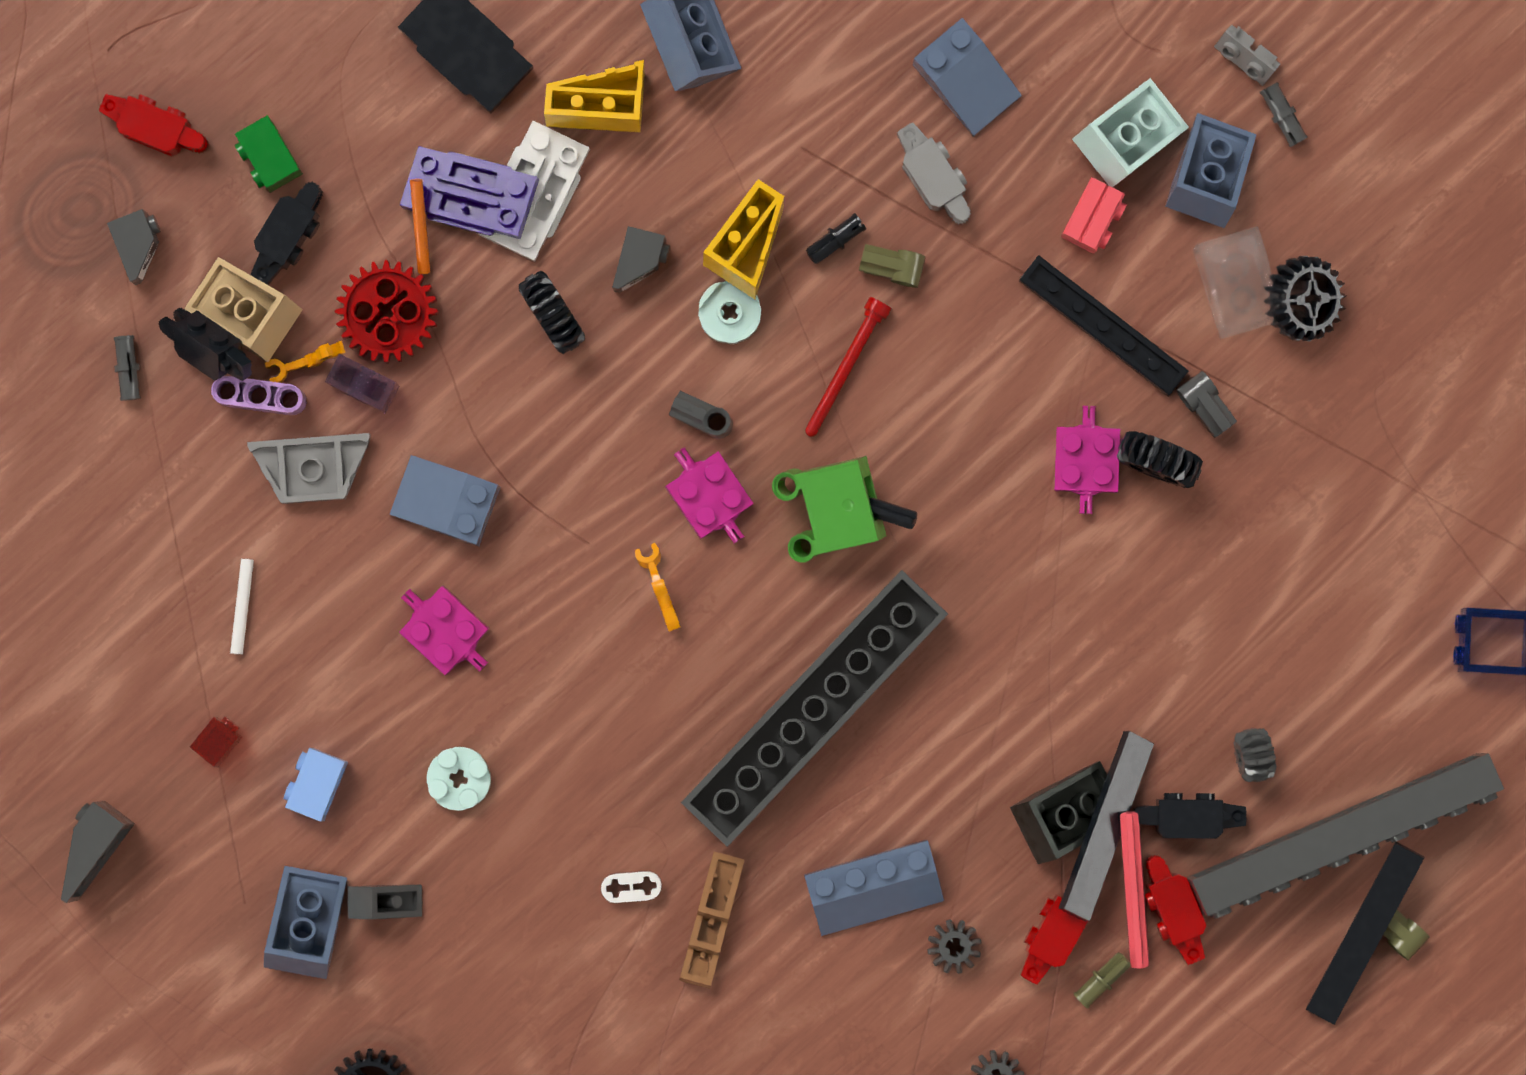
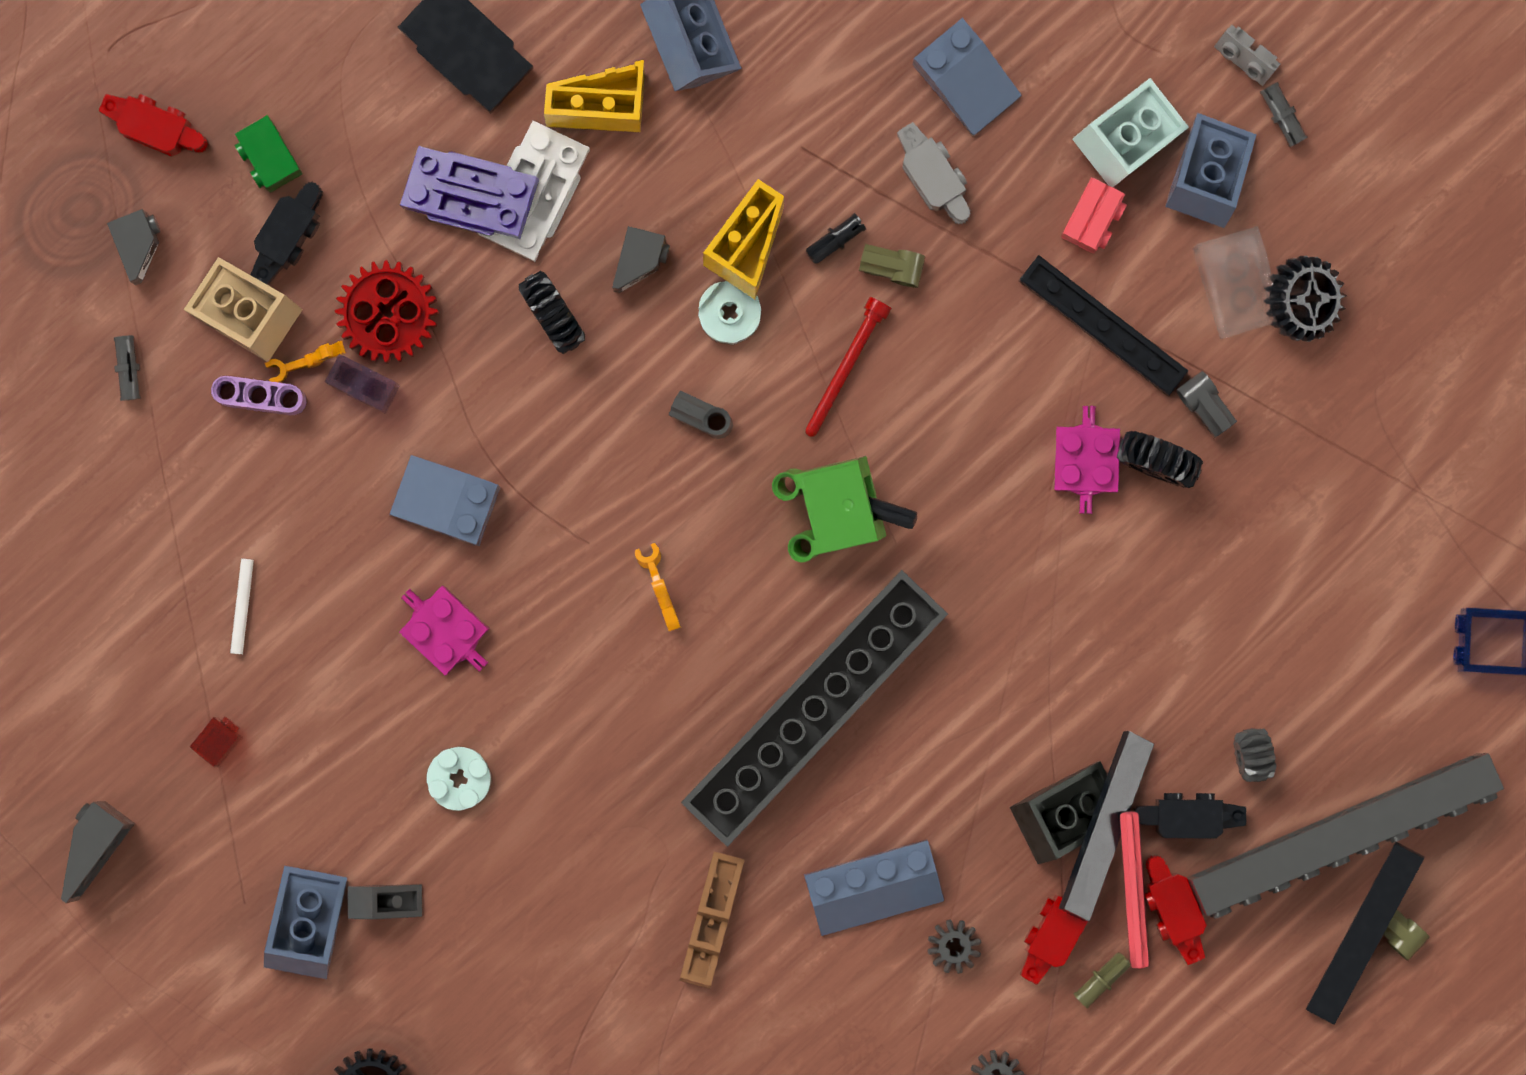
(206, 345): black hinge -> none
(311, 466): light grey wing -> none
(315, 784): light blue brick -> none
(420, 226): orange bar -> none
(631, 878): white beam -> none
(709, 495): dark pink plate -> none

